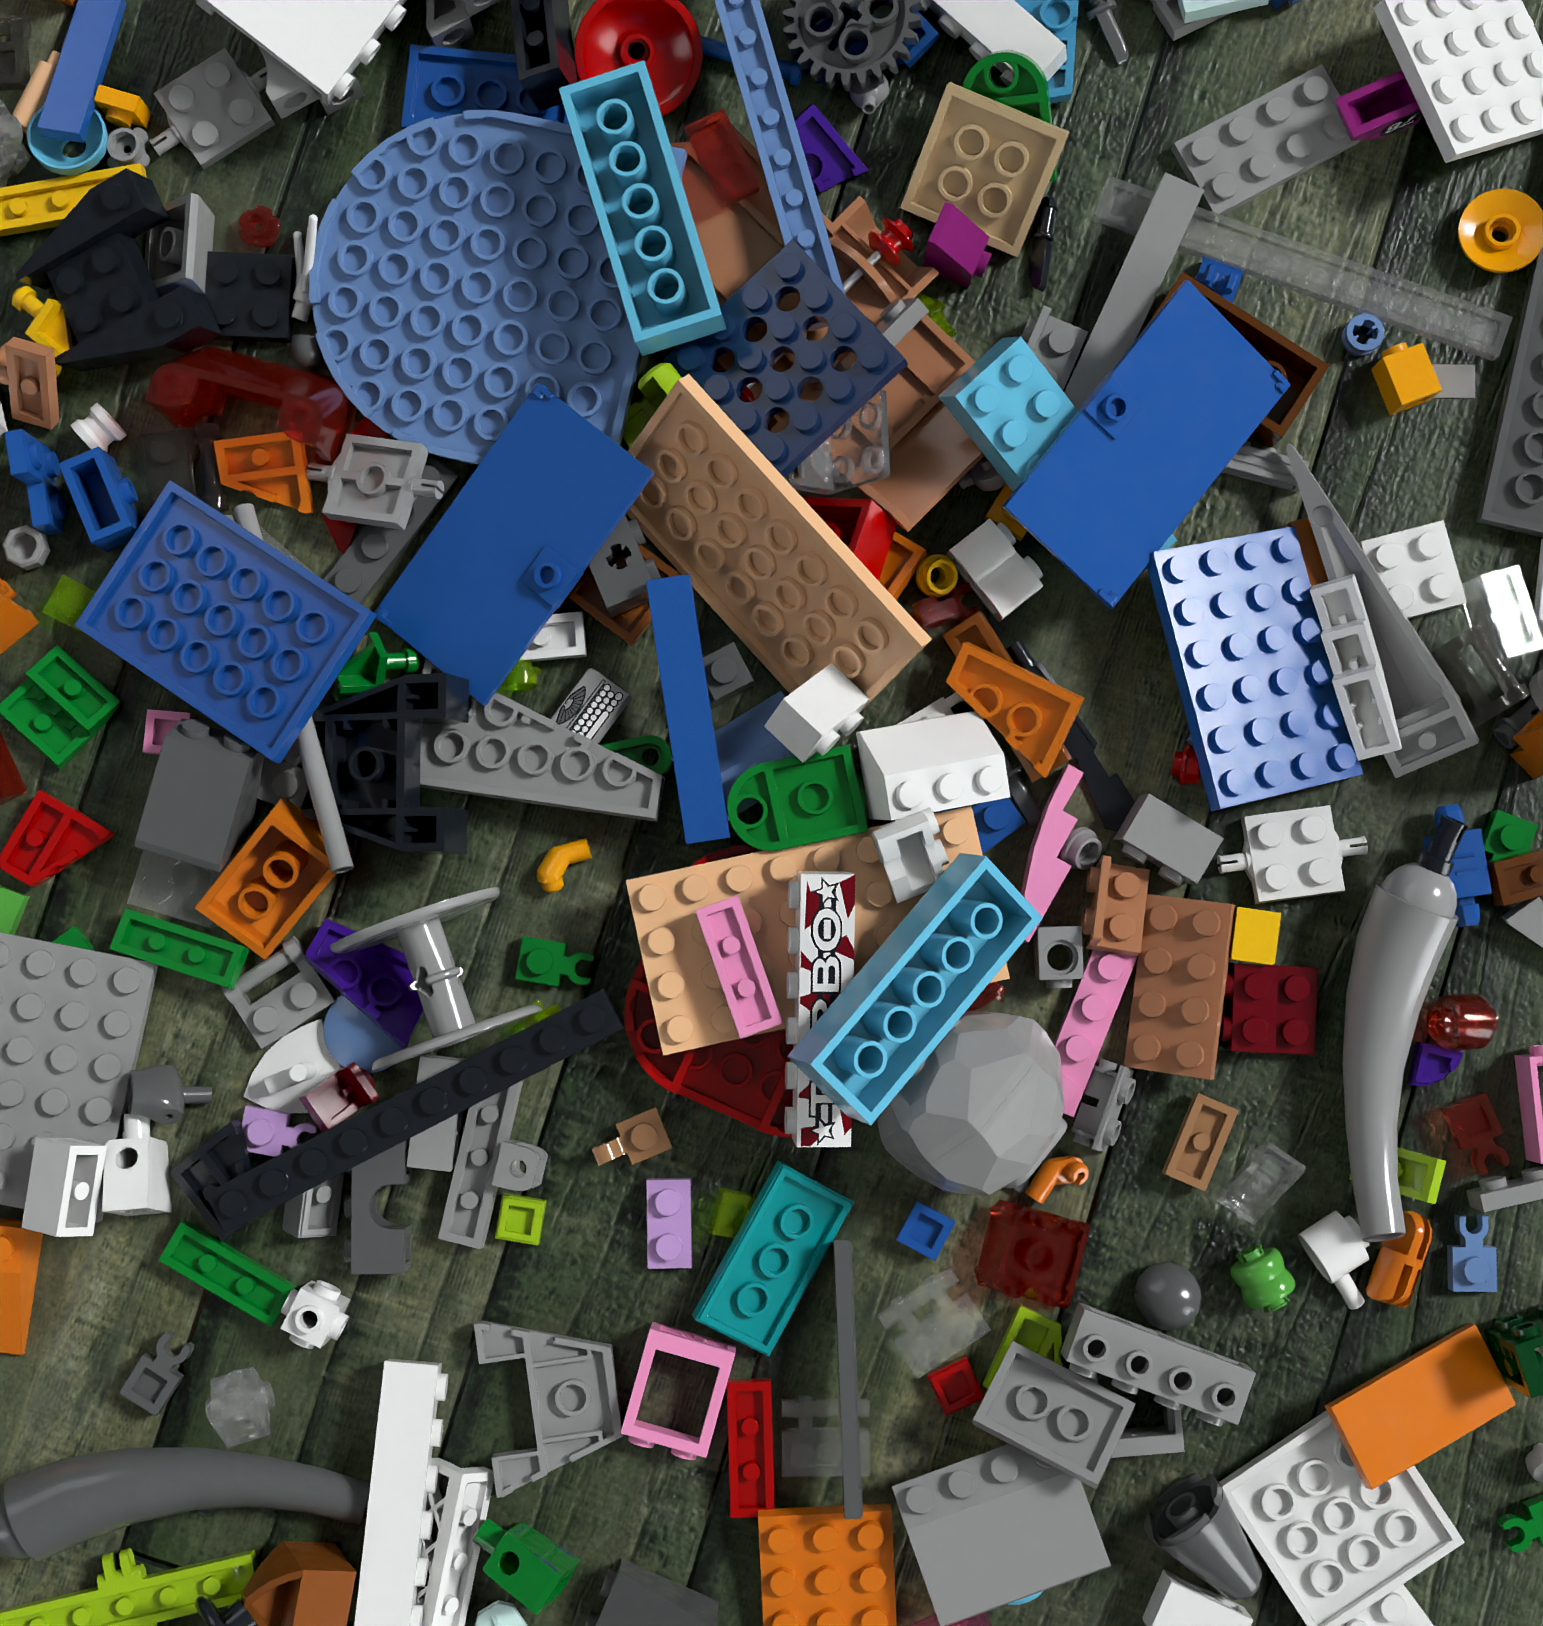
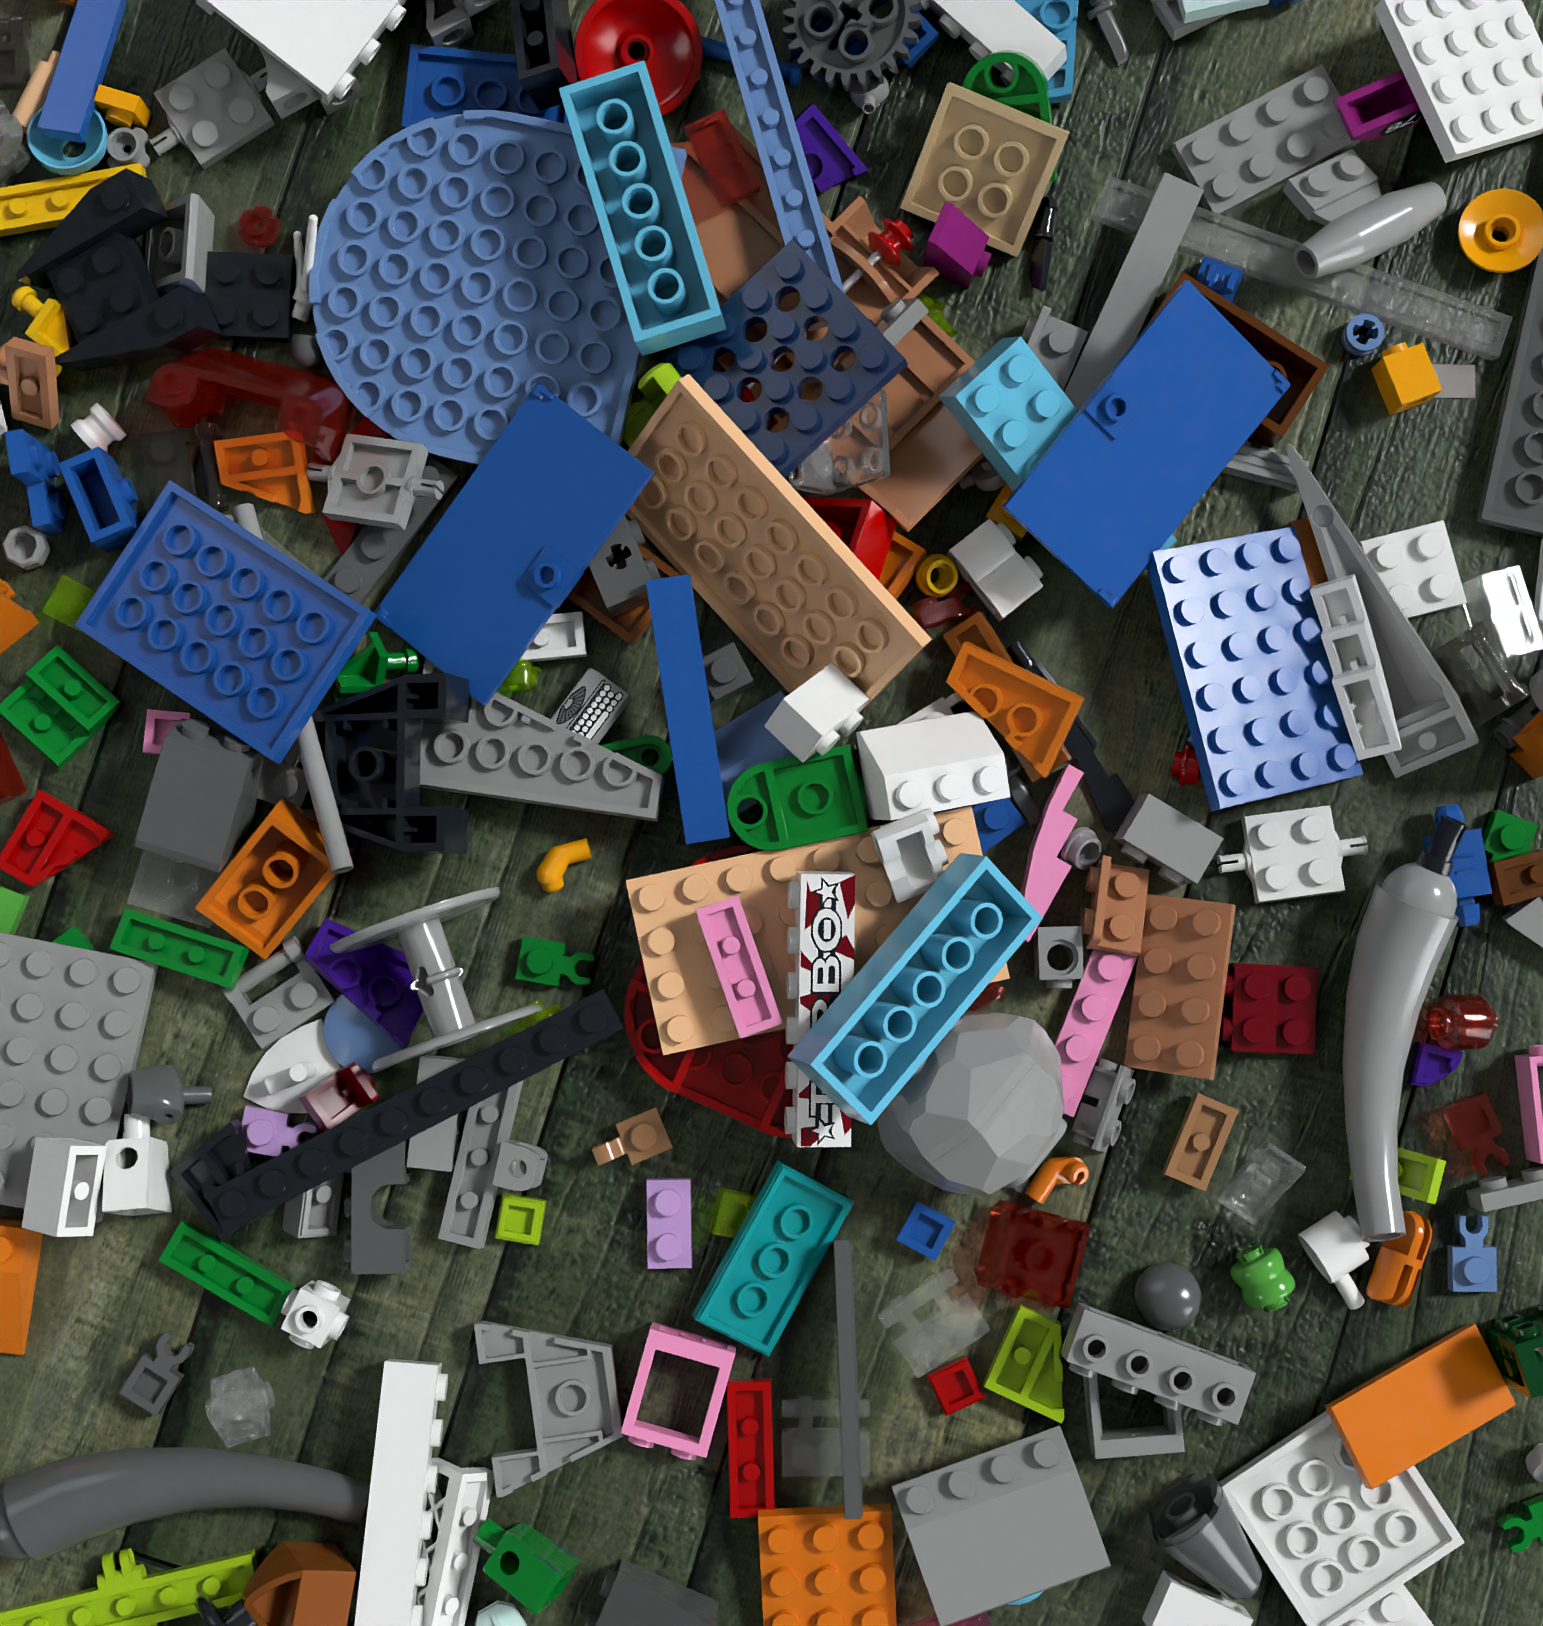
(1054, 1414): light grey plate -> none
(1255, 936): yellow panel -> none
(1354, 214): none -> light grey plate

